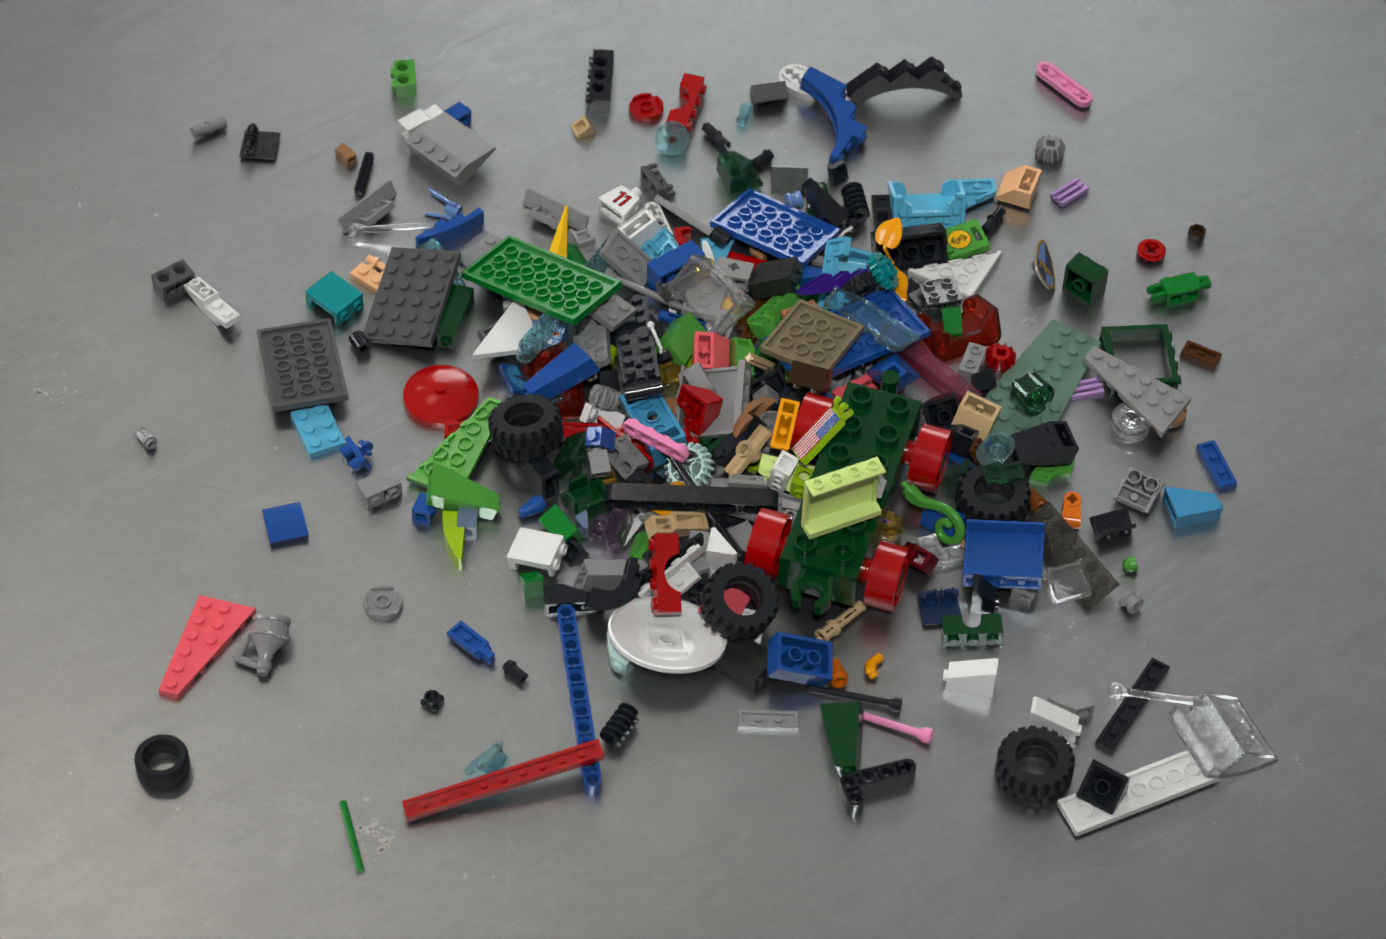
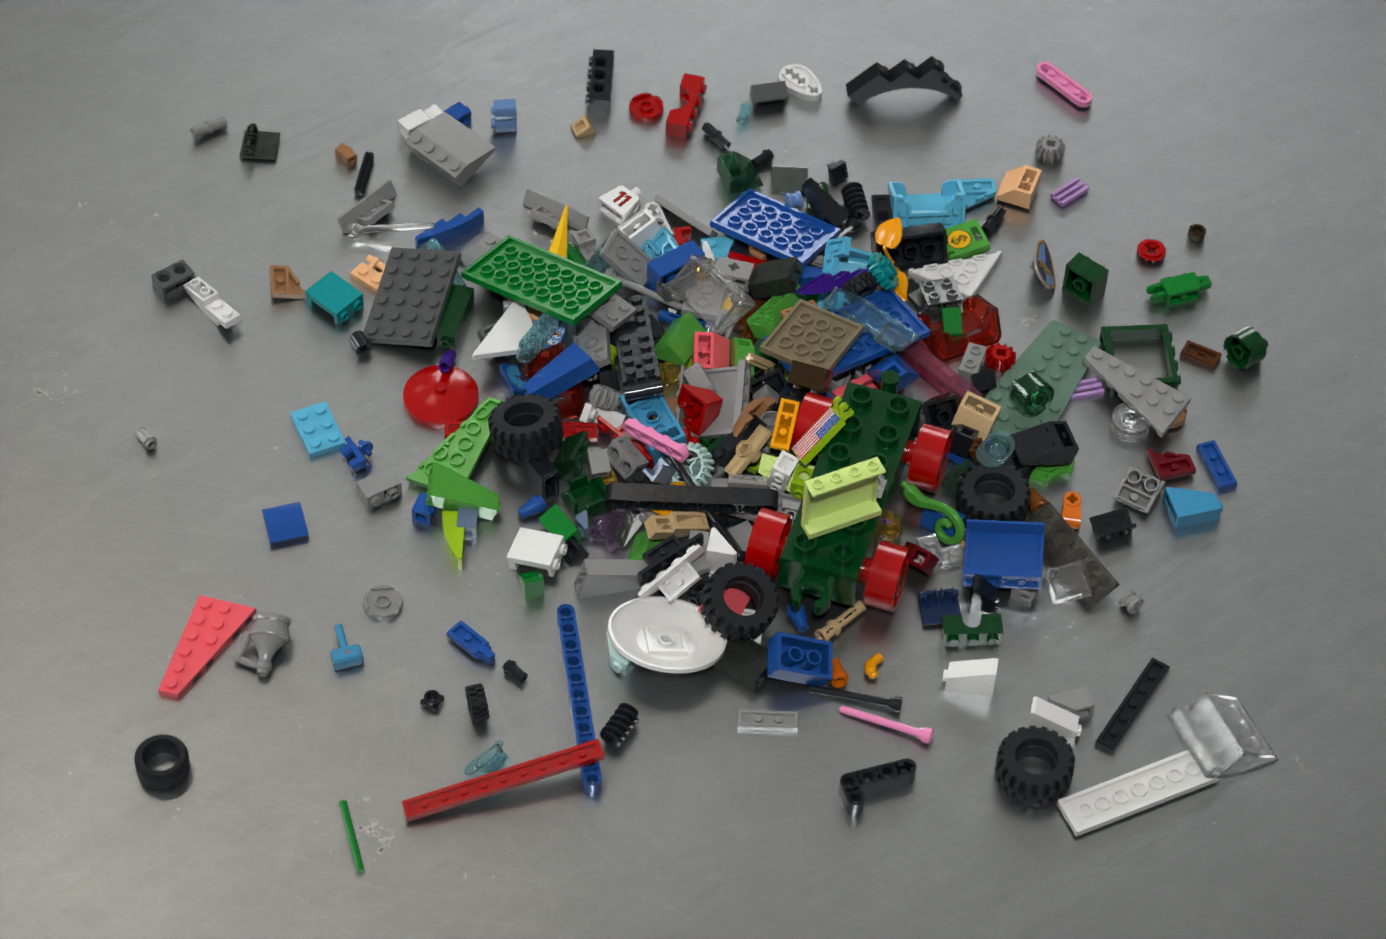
(284, 283): none -> medium nougat wing
(302, 365): dark grey plate -> none
(346, 655): none -> dark azure piece
(405, 78): bright green brick -> none
(447, 361): none -> dark purple pin
(452, 209): medium blue plant -> none
(477, 702): none -> black tyre
(504, 116): none -> medium blue brick
(563, 594): black slope -> none
(600, 437): blue brick -> none
(607, 600): black arch -> none
(655, 182): dark grey hinge -> none
(661, 472): none -> sand blue panel
(663, 355): hinge -> none
(665, 598): red arch -> none
(666, 131): clear light blue plate -> none
(720, 237): black gear -> none
(798, 617): none -> blue cone
(832, 96): blue arch -> none
(844, 731): dark green slope -> none
(1001, 474): clear green slope -> none
(1103, 787): black slope -> none
(1118, 691): clear piece -> none
(1129, 564): bright green hinge -> none
(1171, 465): none -> dark red wing
(1245, 348): none -> dark green brick

